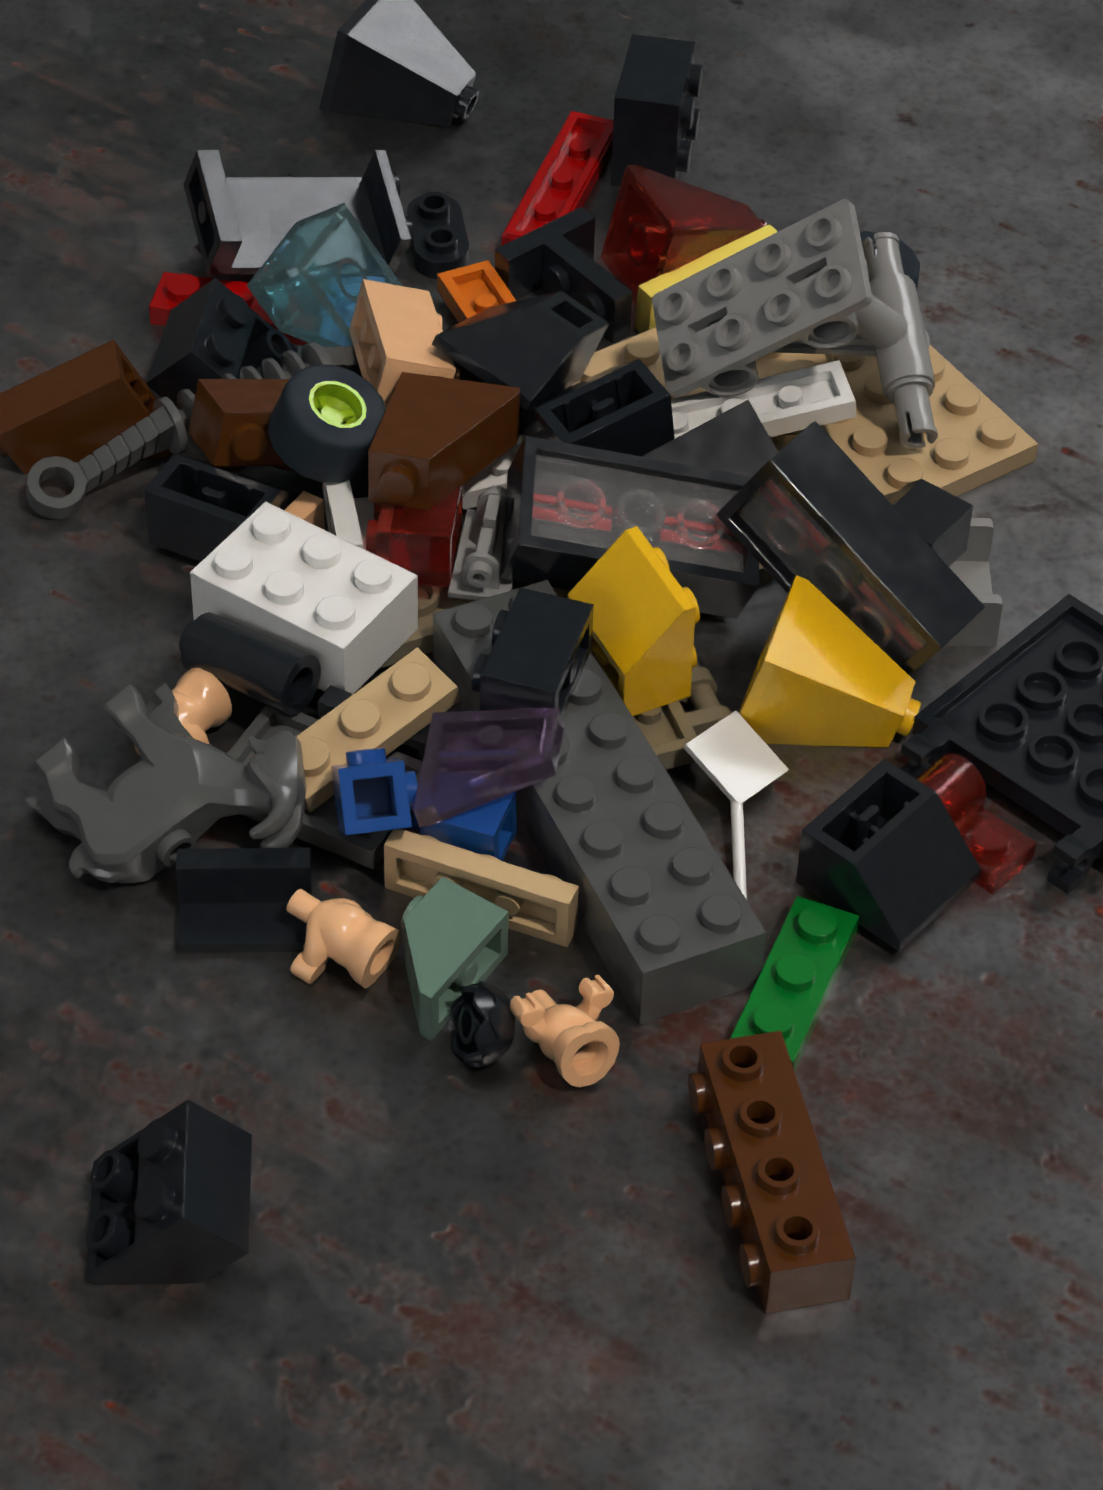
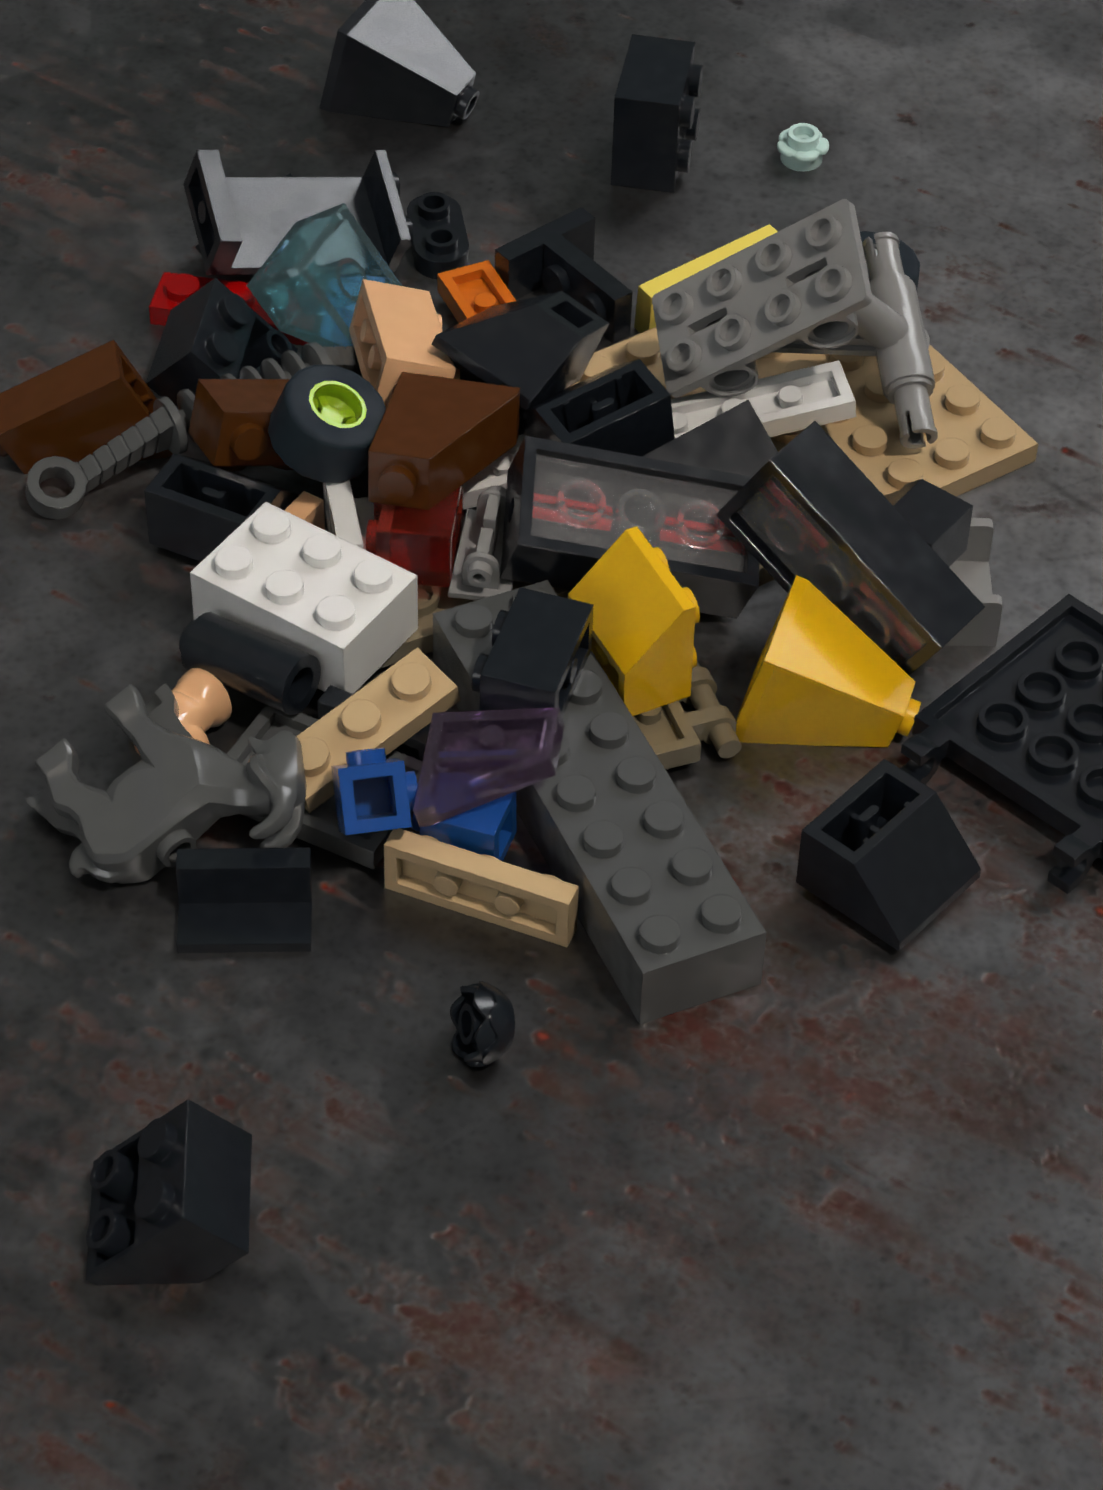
(345, 934): light nougat piece -> none
(448, 944): sand green slope -> none
(565, 174): red tile -> none
(571, 1034): light nougat piece -> none
(667, 225): clear red slope -> none
(740, 768): white piece -> none
(772, 1173): reddish brown brick -> none
(799, 974): green plate -> none
(802, 147): none -> light aqua plate
(994, 843): clear red plate -> none

